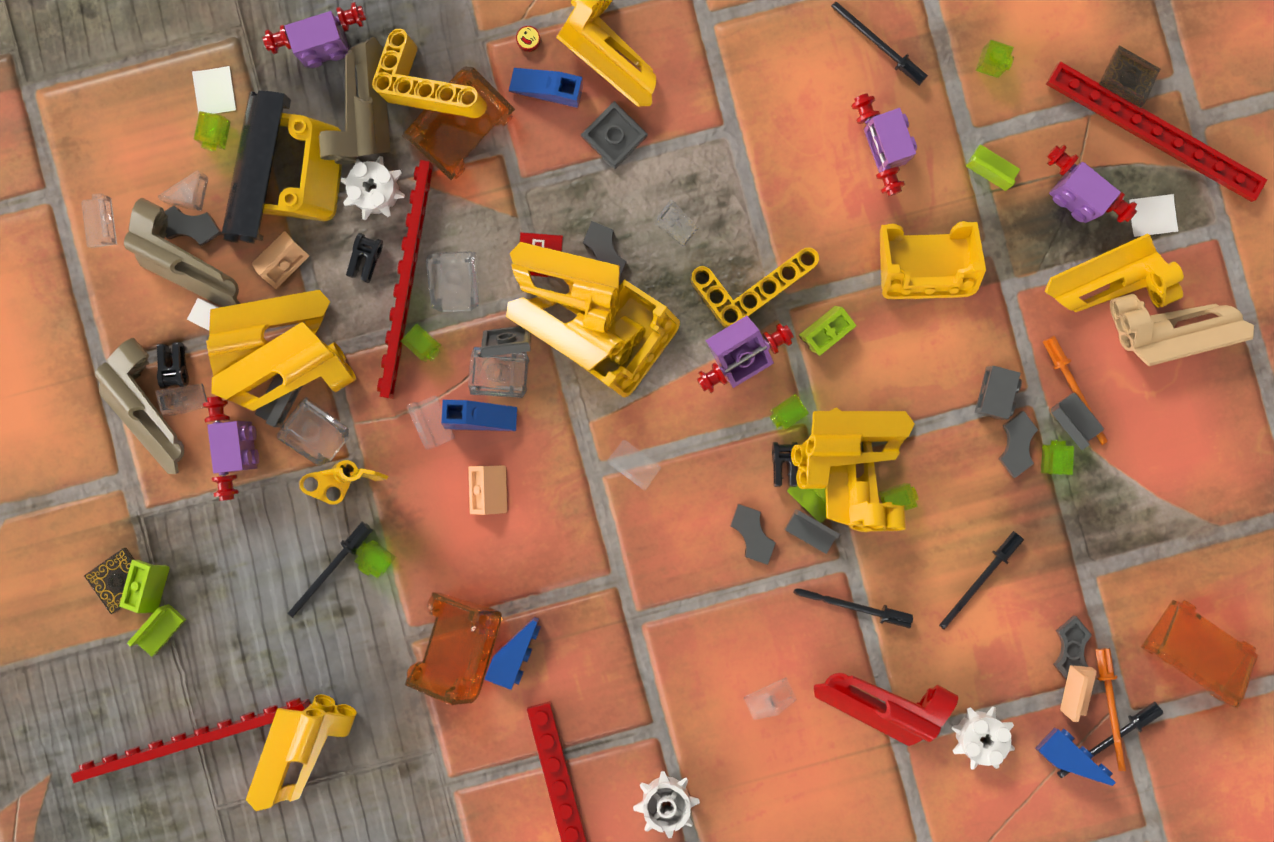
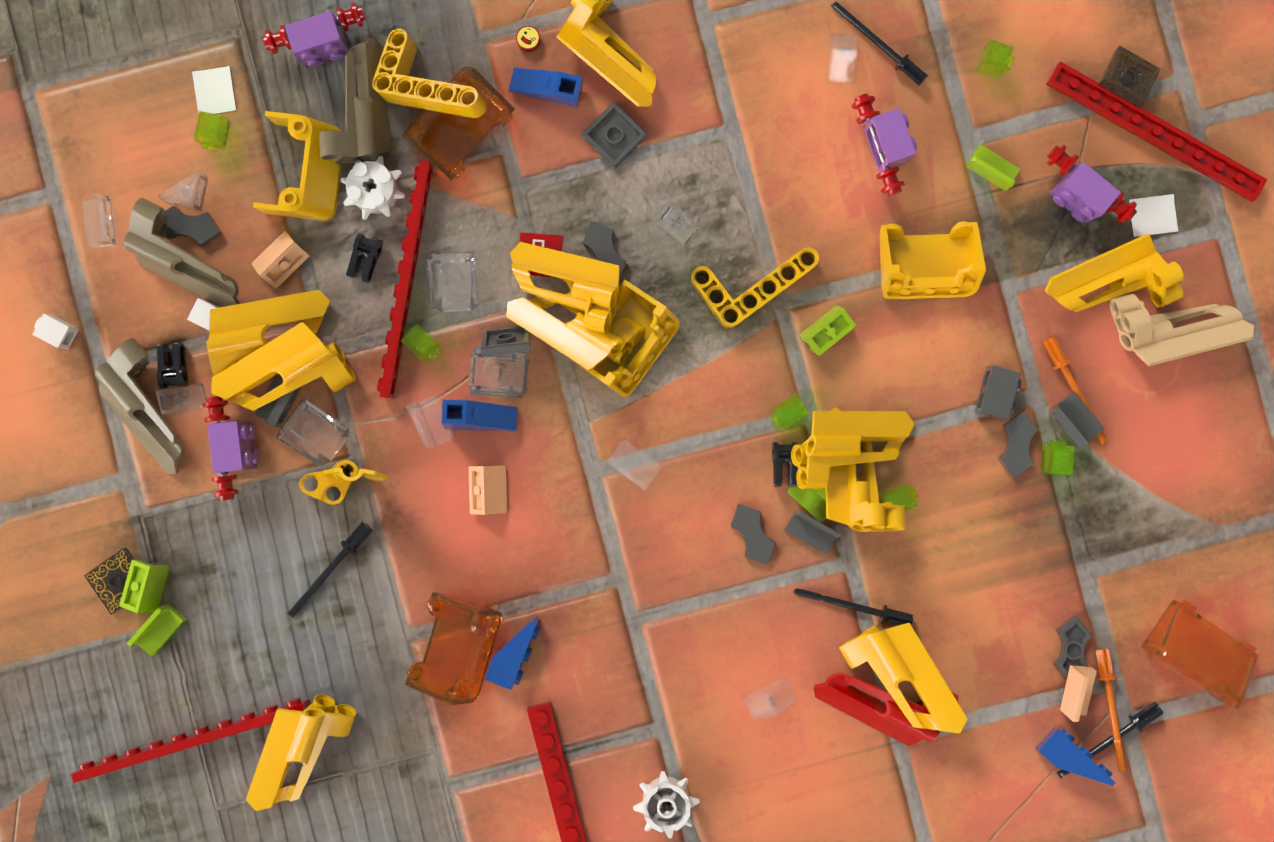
(55, 331): none -> white brick
(253, 166): black cylinder -> none
(373, 559): clear neon green brick -> none
(741, 353): medium lavender brick -> none
(842, 57): none -> clear slope
(900, 656): none -> yellow panel
(985, 724): white brick -> none
(1002, 554): black piece -> none

